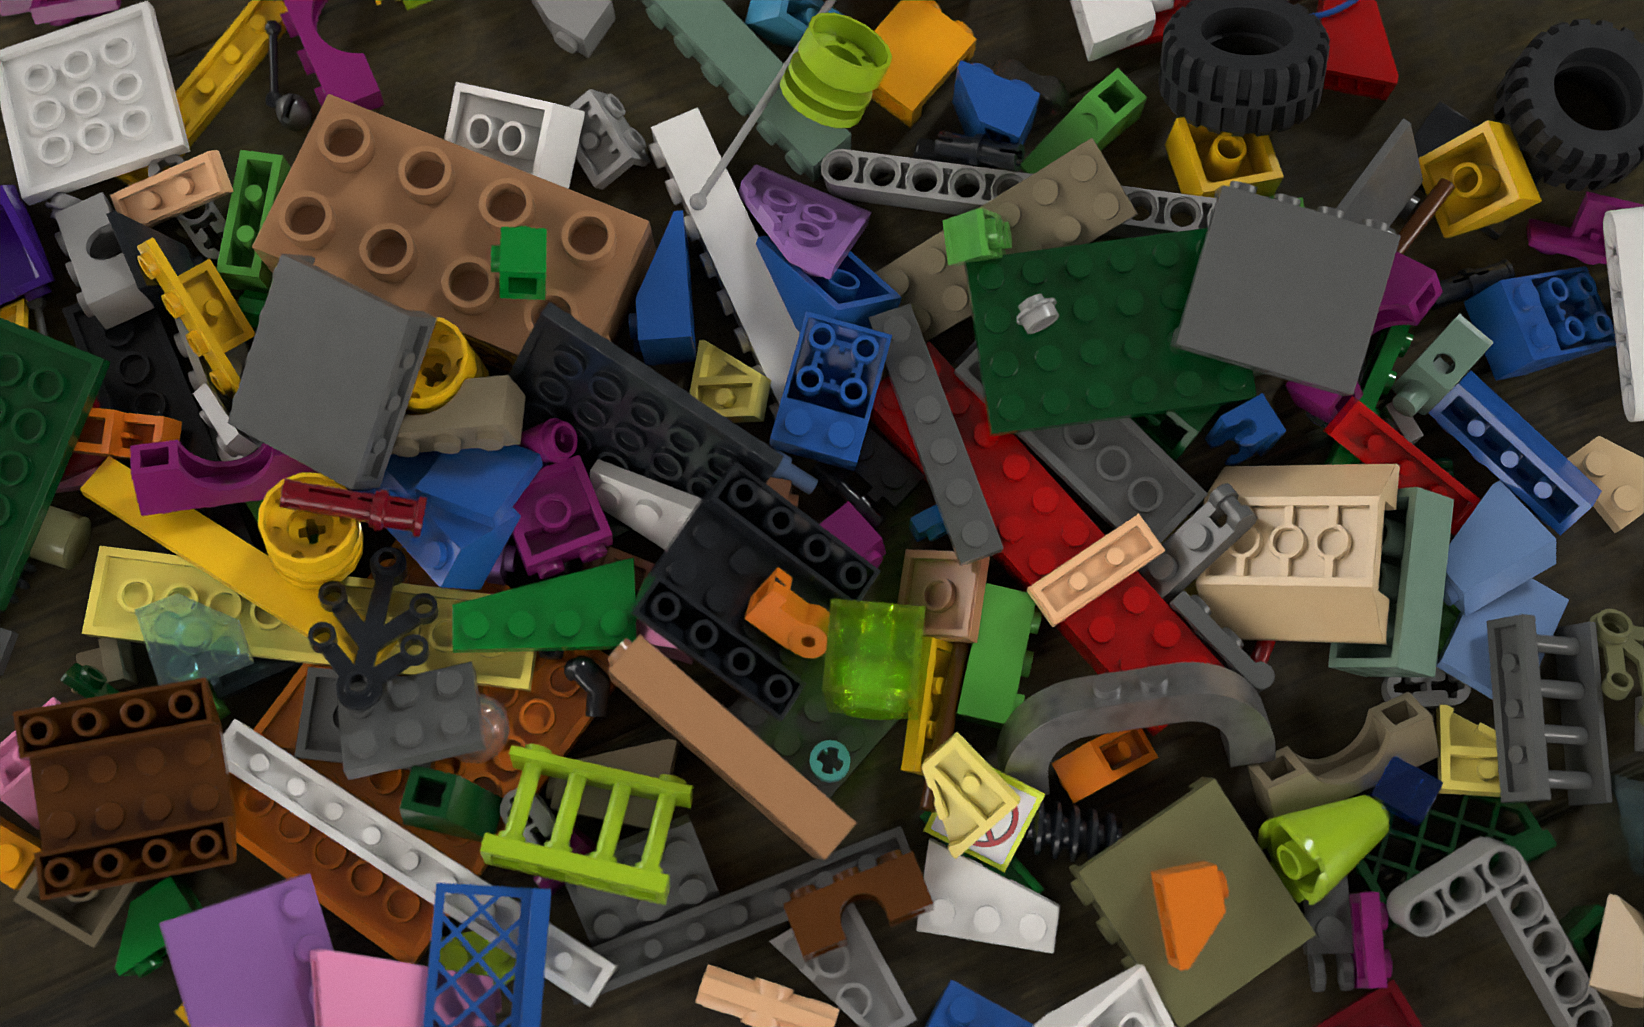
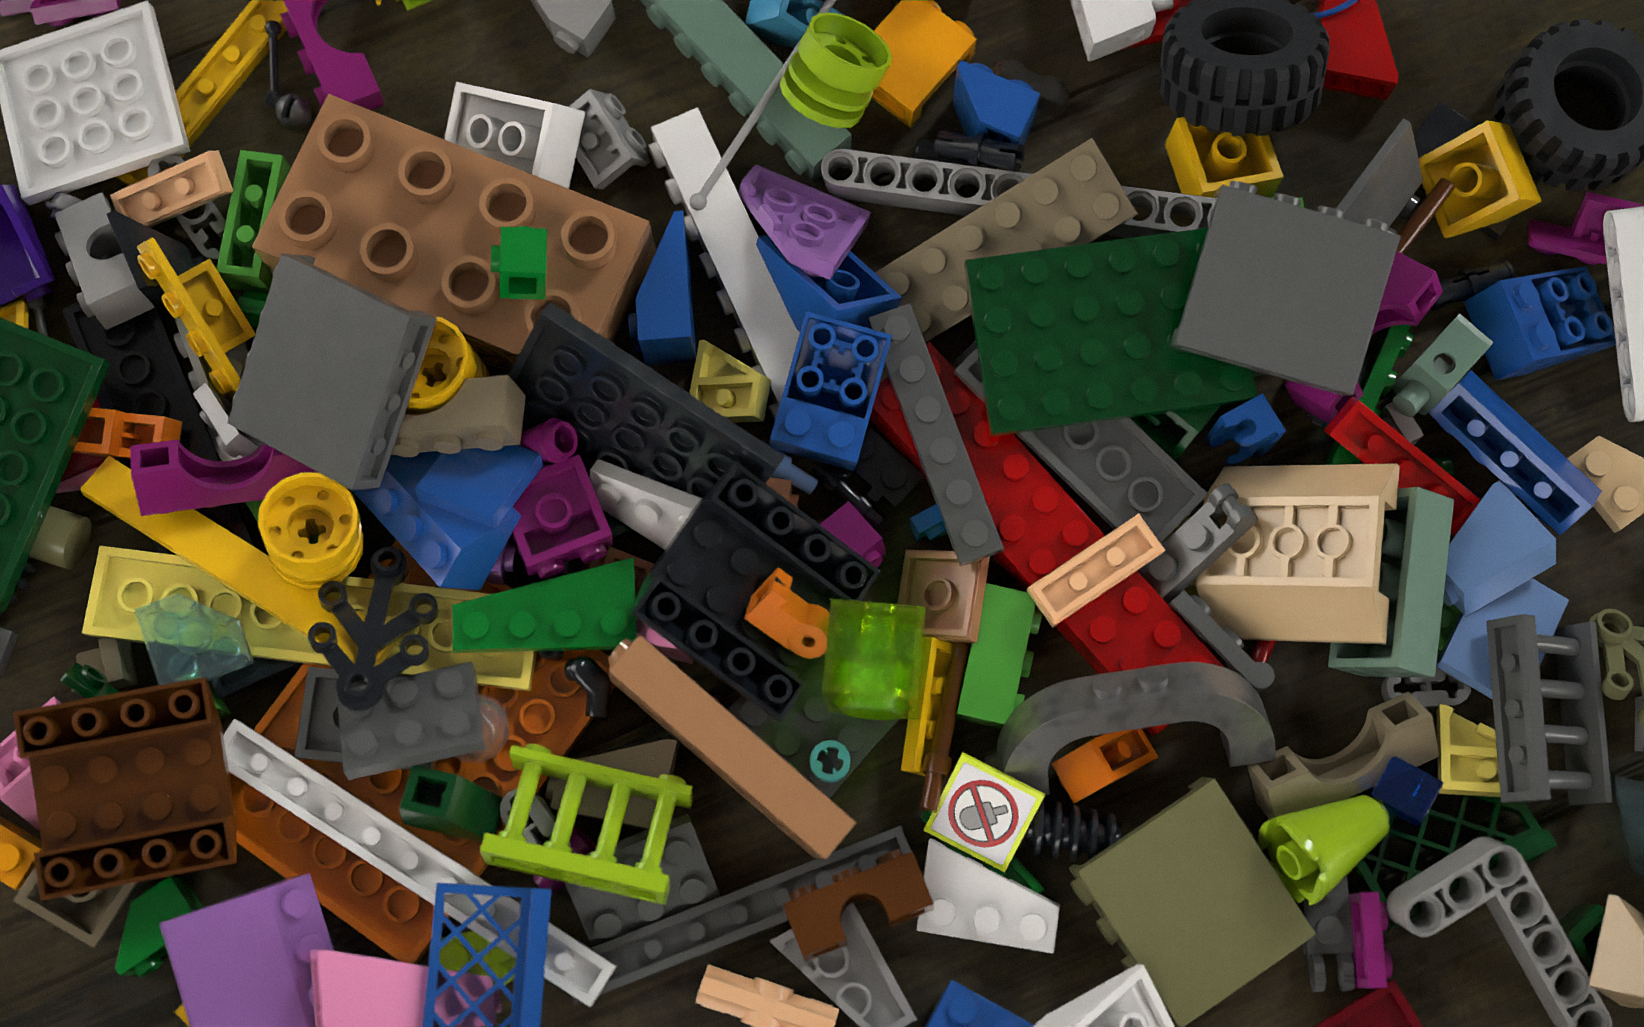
(376, 509): dark red pin -> none
(966, 793): light yellow wing -> none
(976, 237): bright green slope -> none
(1037, 313): light grey plate -> none
(1099, 115): bright green slope -> none
(1189, 908): orange slope -> none

